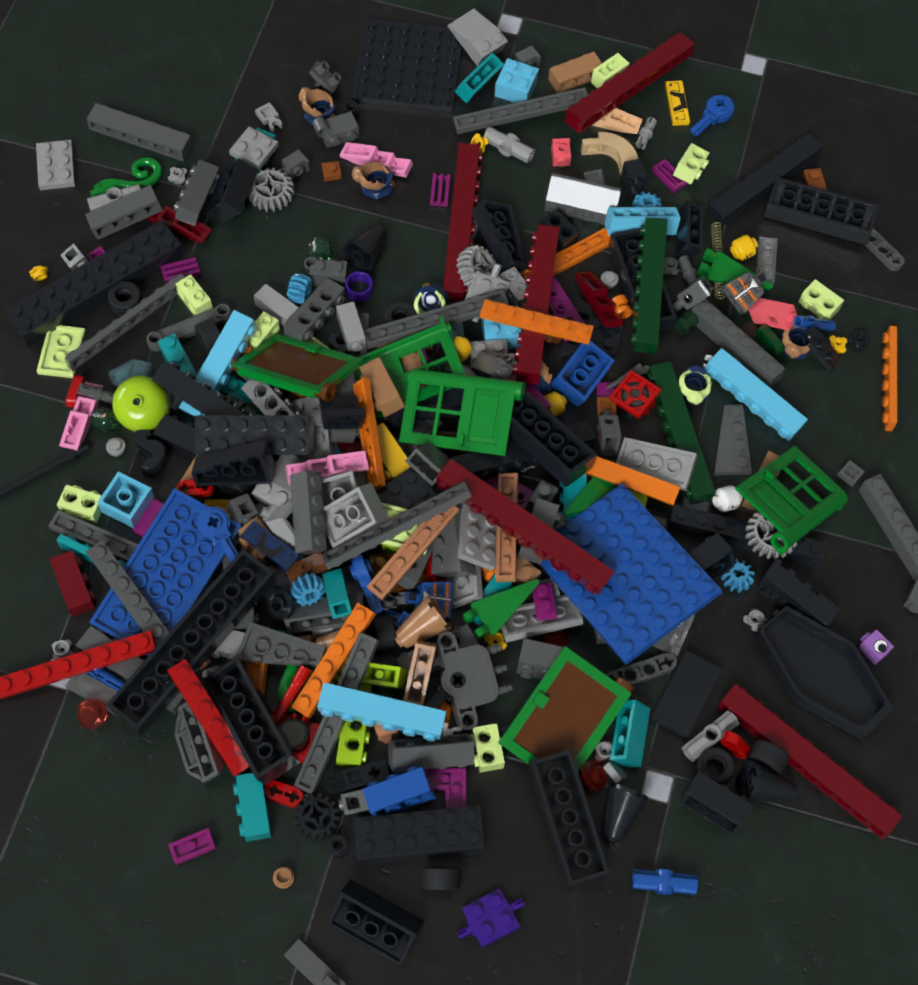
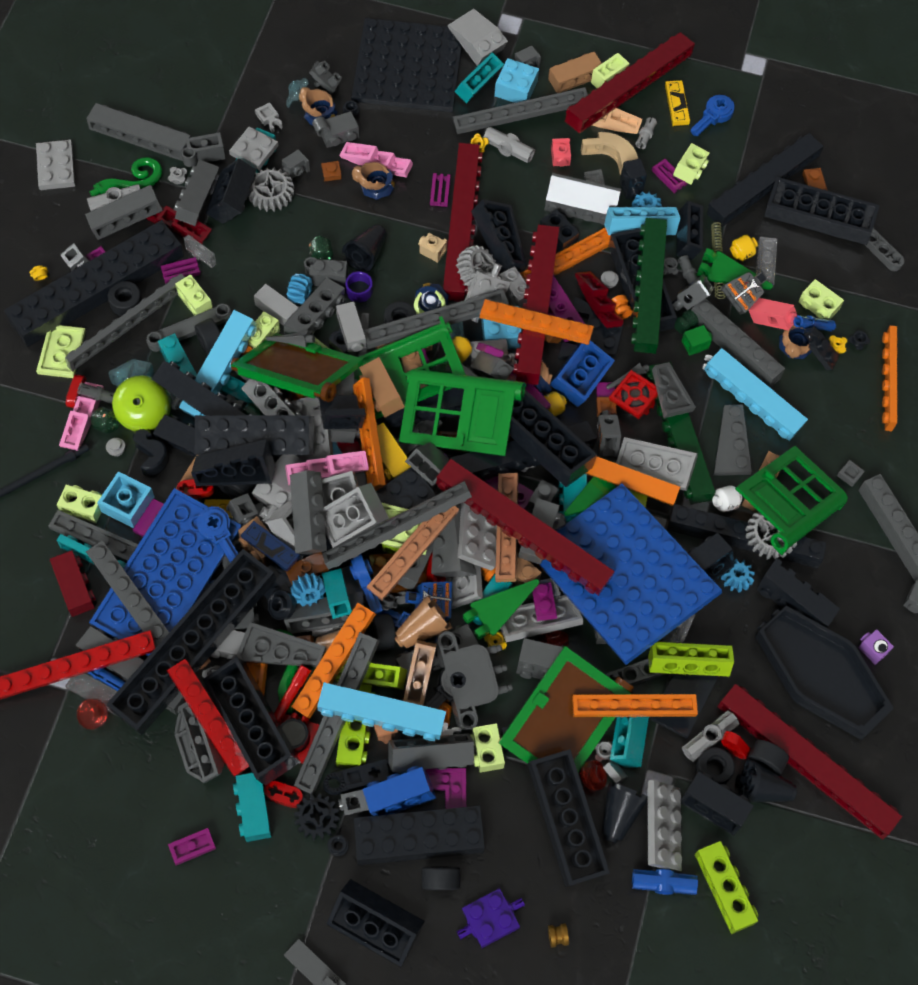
(61, 644): light grey plate -> none
(200, 251): none -> clear plate
(205, 147): none -> dark grey hinge
(283, 877): medium nougat plate -> none
(294, 90): none -> clear light blue plate
(299, 338): none -> dark grey piece
(432, 247): none -> tan brick
(490, 350): none -> magenta tile
(558, 935): none -> pearl gold wheel
(635, 705): none -> orange plate
(664, 826): none -> light grey plate
(671, 392): none -> dark grey wing
(691, 659): none -> lime brick
(695, 385): piece -> none
(696, 340): none -> green brick
(735, 920): none -> lime brick
(754, 613): light grey plate -> none
(769, 340): dark green beam -> none

